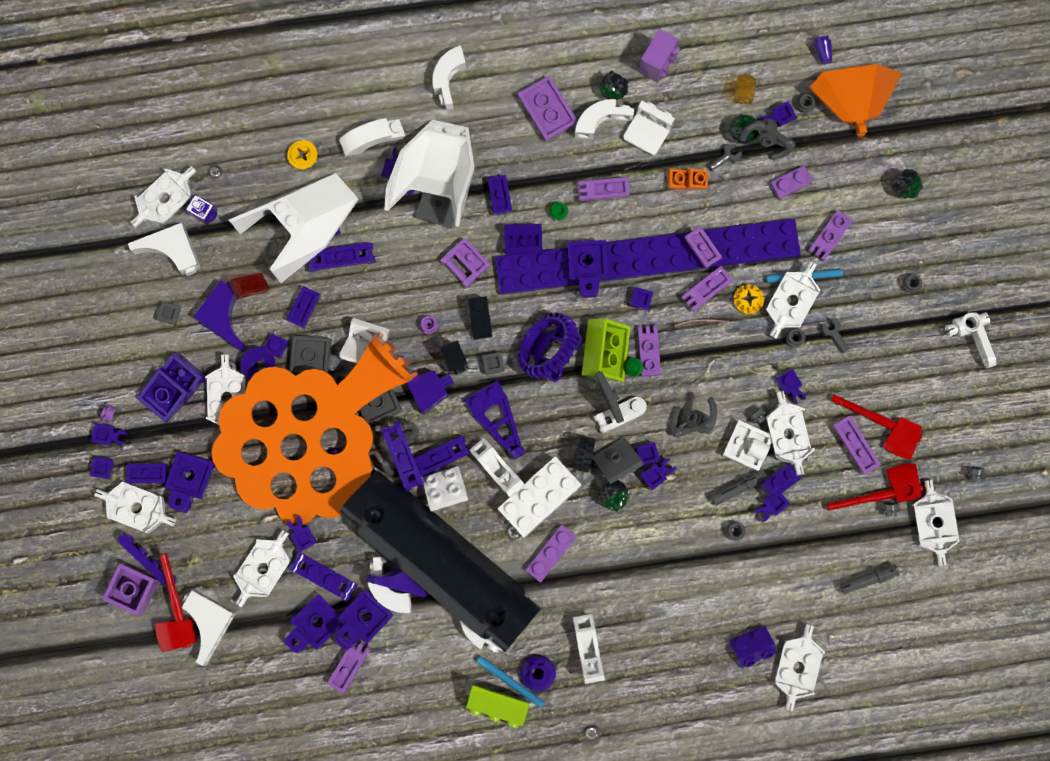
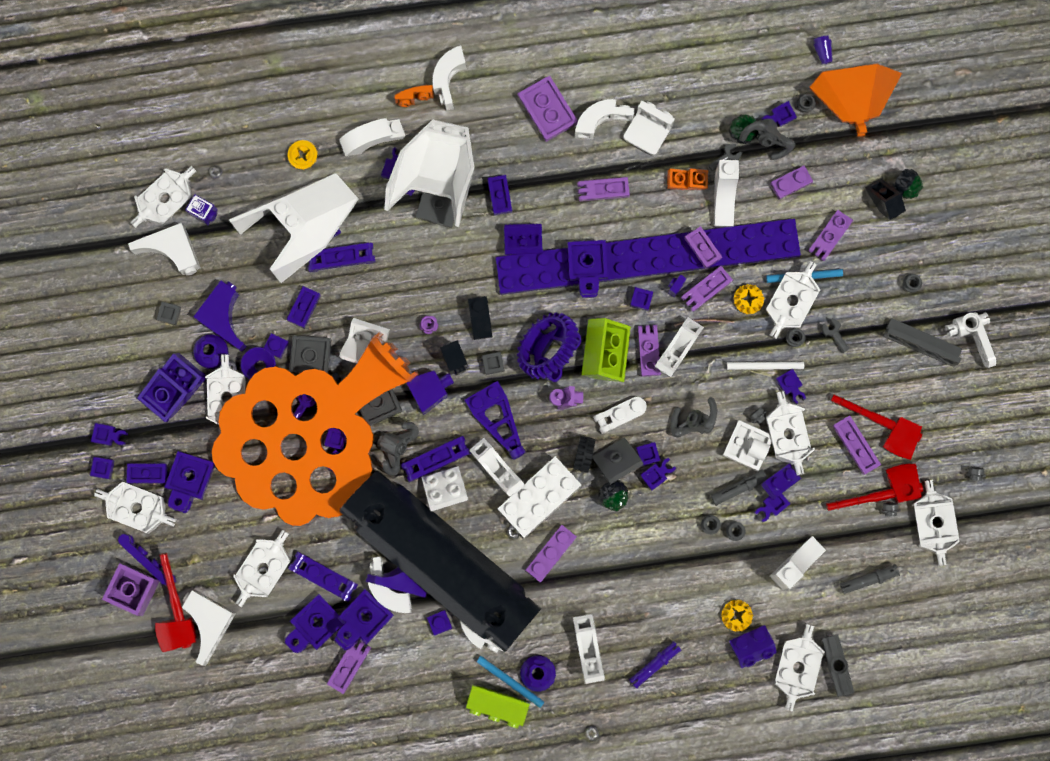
(107, 413): medium lavender plate -> none
(214, 360): none -> dark purple piece
(249, 285): clear red plate -> none
(302, 537): dark purple plate -> none
(306, 401): none -> dark purple plate
(335, 439): none -> dark purple plate
(402, 456): dark purple plate -> none
(407, 97): none -> orange slope
(439, 622): none -> dark purple plate
(469, 258): medium lavender plate -> none
(558, 211): green plate -> none
(566, 397): none -> medium lavender hips
(610, 397): dark grey plate -> none
(613, 86): piece -> none
(634, 367): green plate -> none
(655, 664): none -> dark purple pin
(659, 55): medium lavender brick -> none
(676, 284): none -> dark purple plate
(679, 347): none -> white arch
(715, 520): none -> dark grey plate
(724, 192): none -> white arch
(728, 613): none -> yellow gear
(744, 89): clear yellow brick -> none
(764, 365): none -> white bar
(796, 565): none -> white arch
(840, 678): none -> dark grey piece
(886, 199): none -> black slope
(923, 342): none -> dark grey fence

